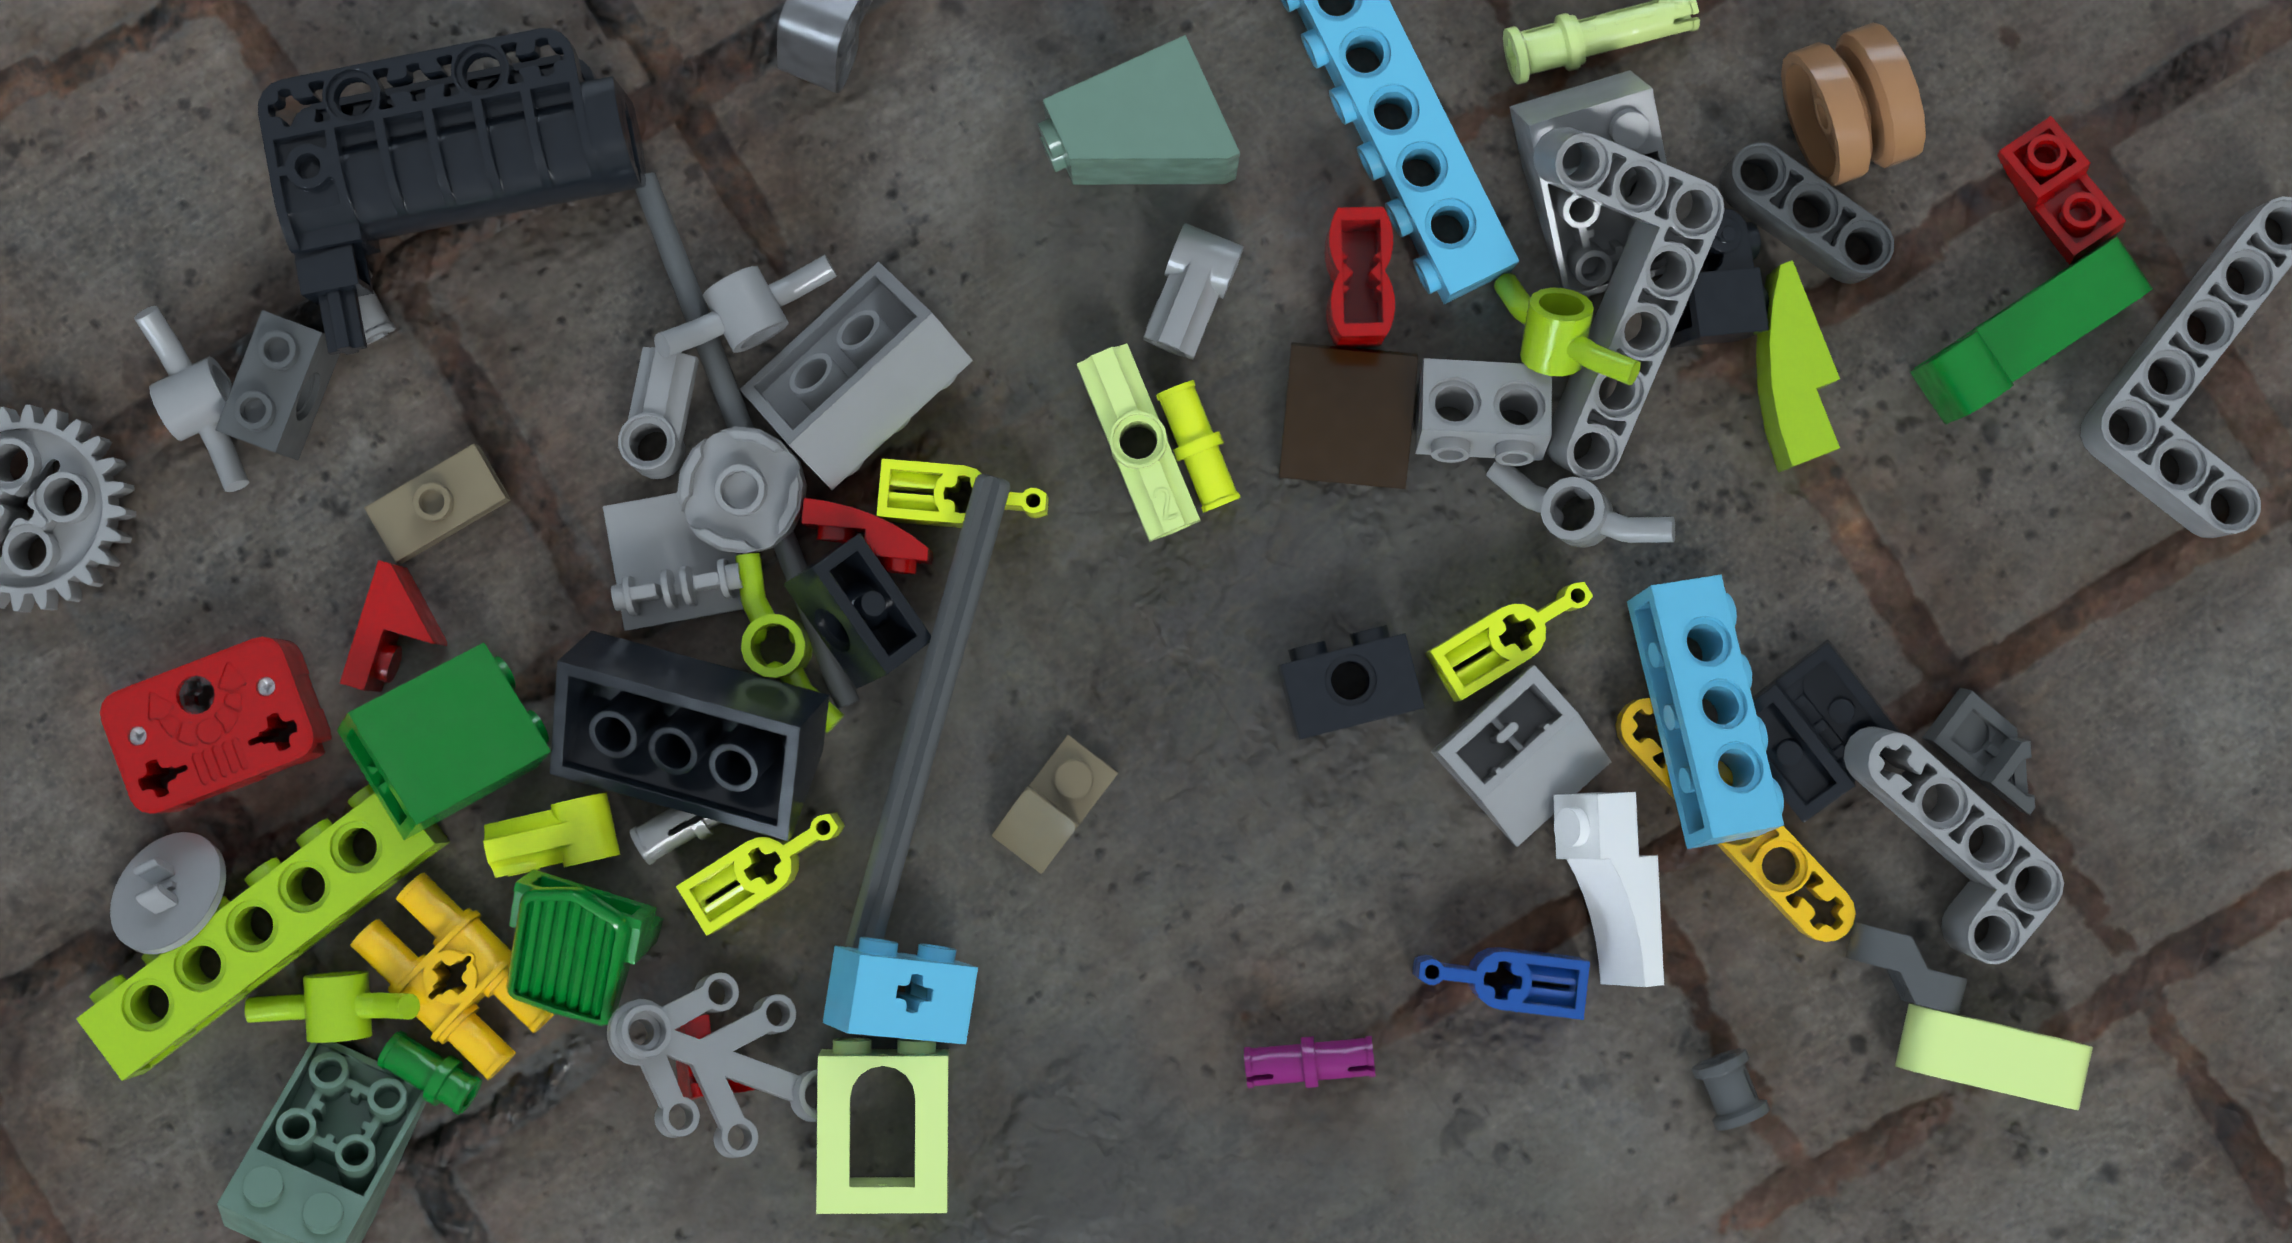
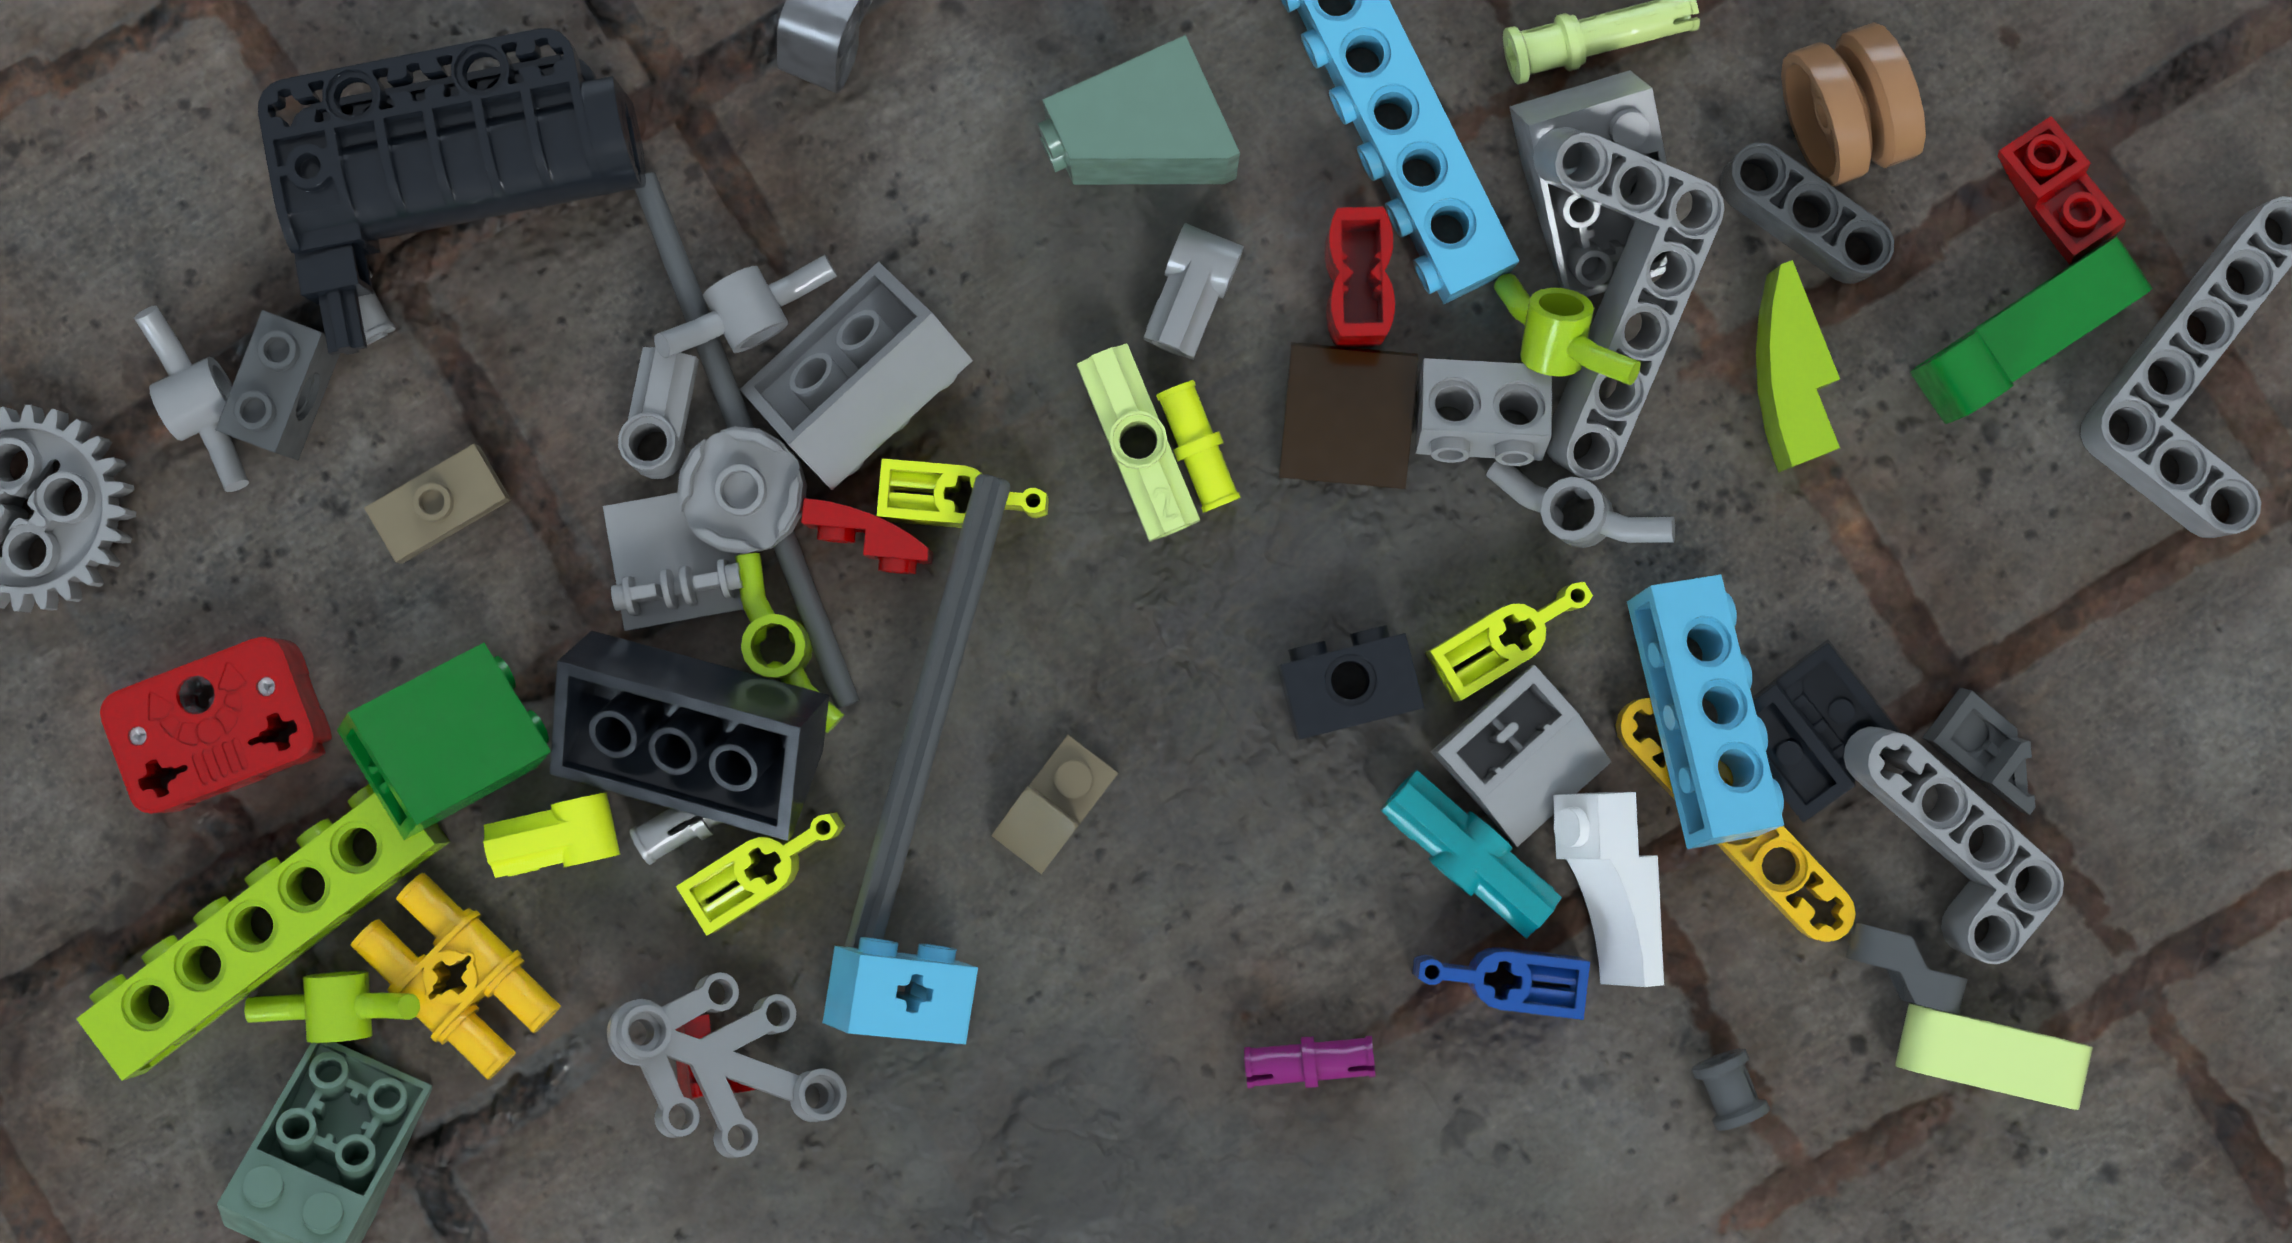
(168, 893): light grey piece -> none
(390, 609): red slope -> none
(437, 1077): green pin -> none
(575, 946): green piece -> none
(836, 1075): yellowish green panel -> none
(858, 611): black brick -> none
(1471, 854): none -> teal piece
(1729, 292): black brick -> none

